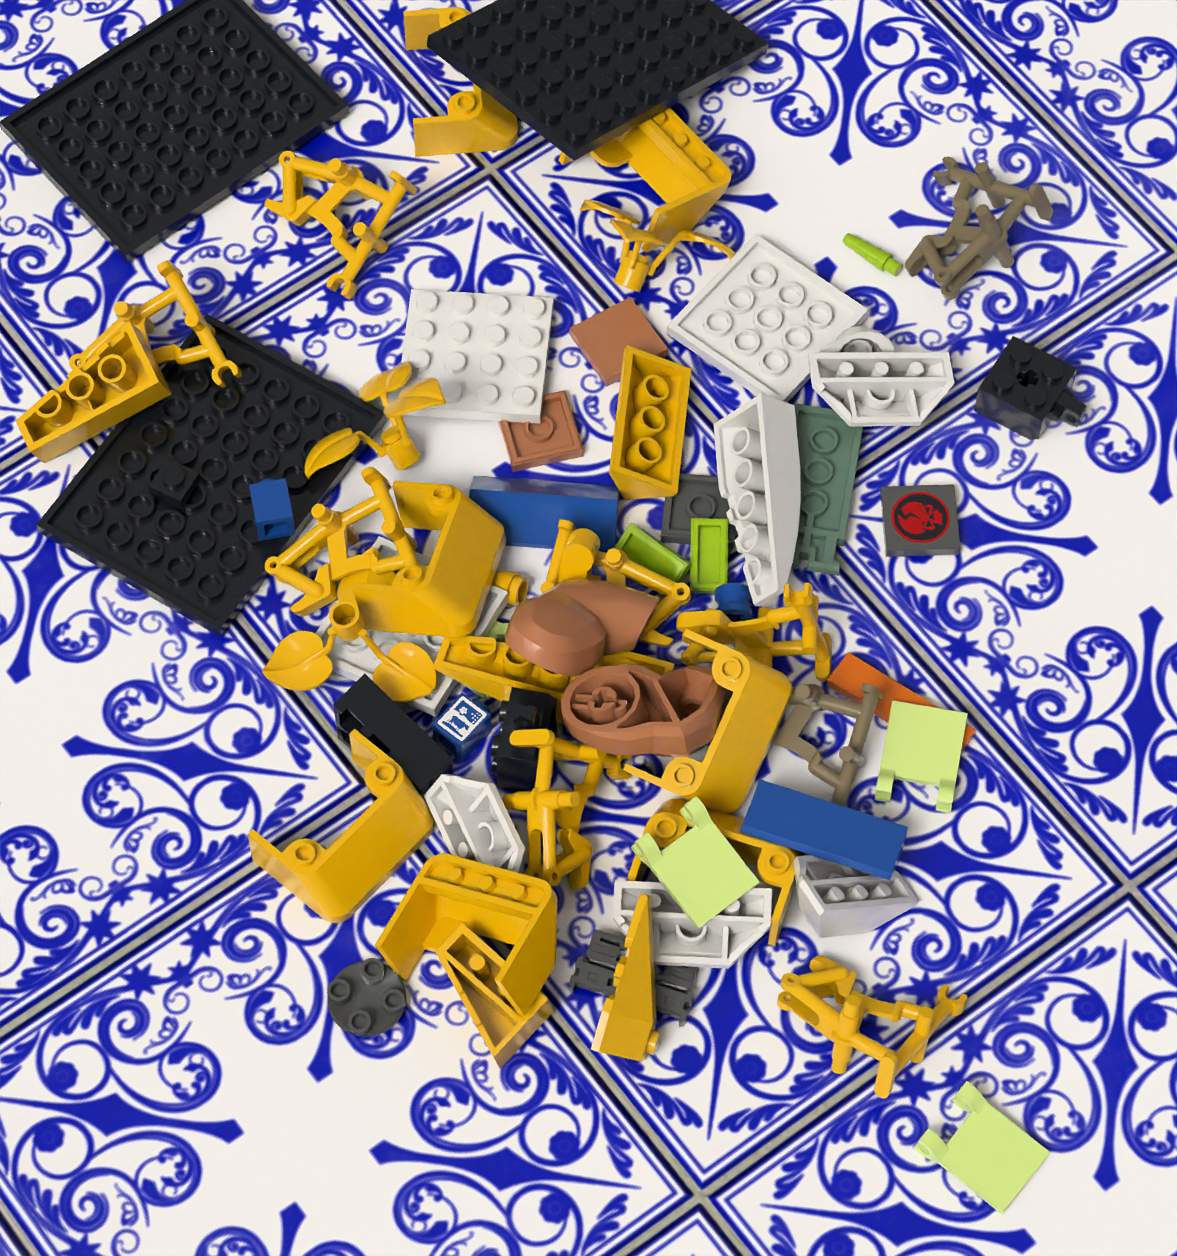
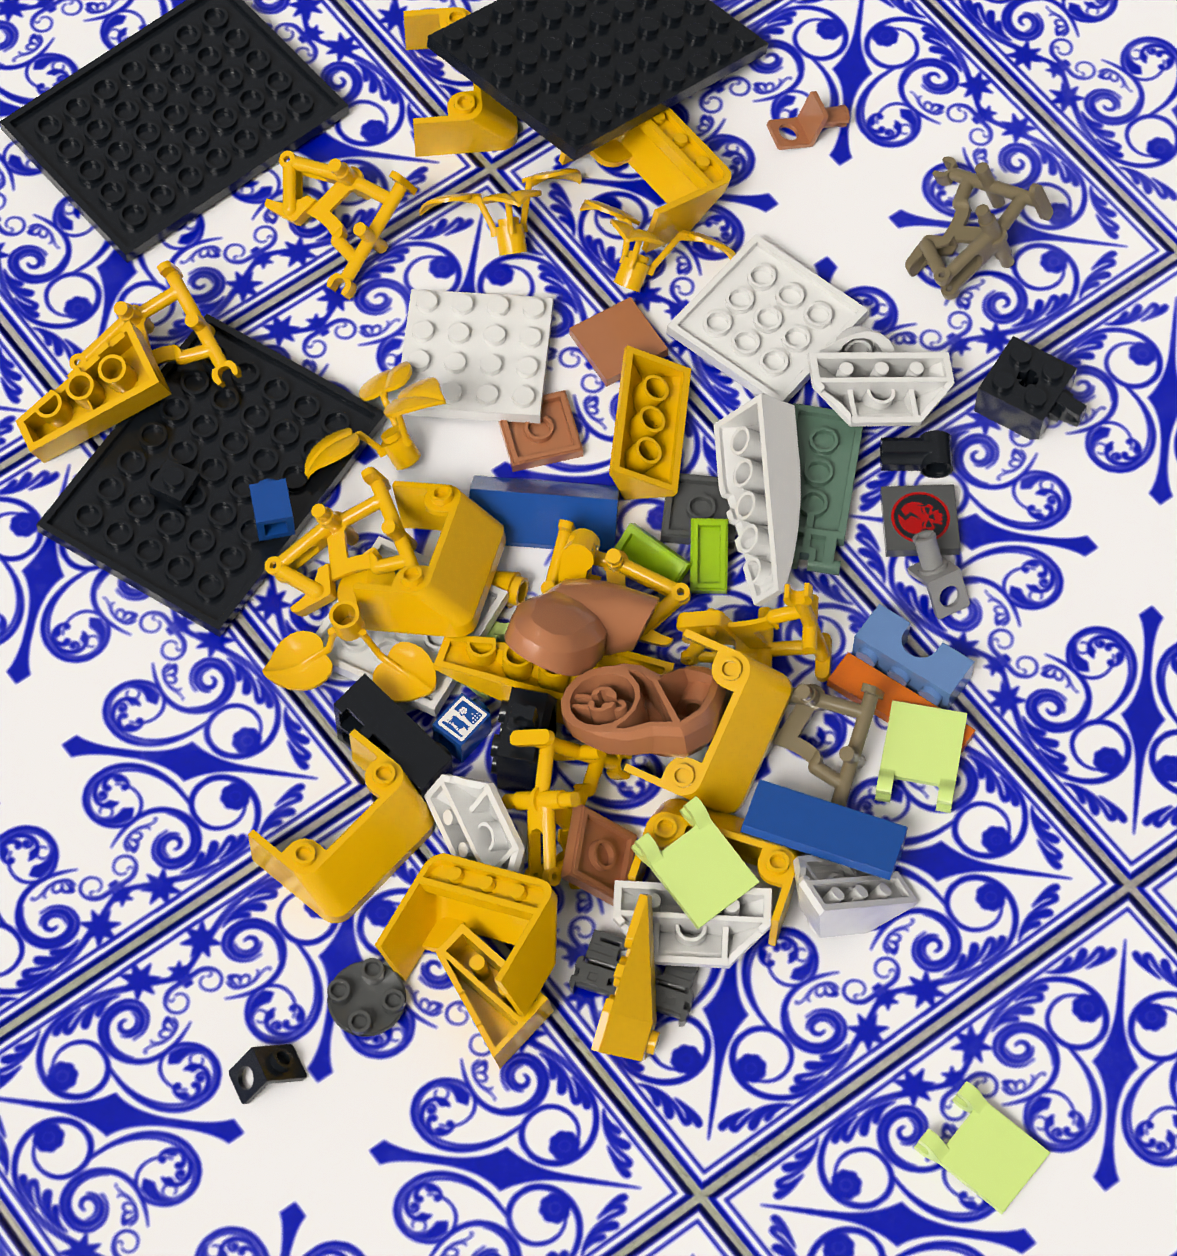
(268, 1066): none -> black bracket
(510, 232): none -> yellow plant
(597, 853): none -> nougat tile
(734, 601): blue wheel -> none
(804, 998): yellow piece -> none
(808, 123): none -> nougat bracket
(876, 256): lime animal -> none
(928, 454): none -> black piece
(934, 677): none -> medium blue arch
(937, 574): none -> light grey bracket

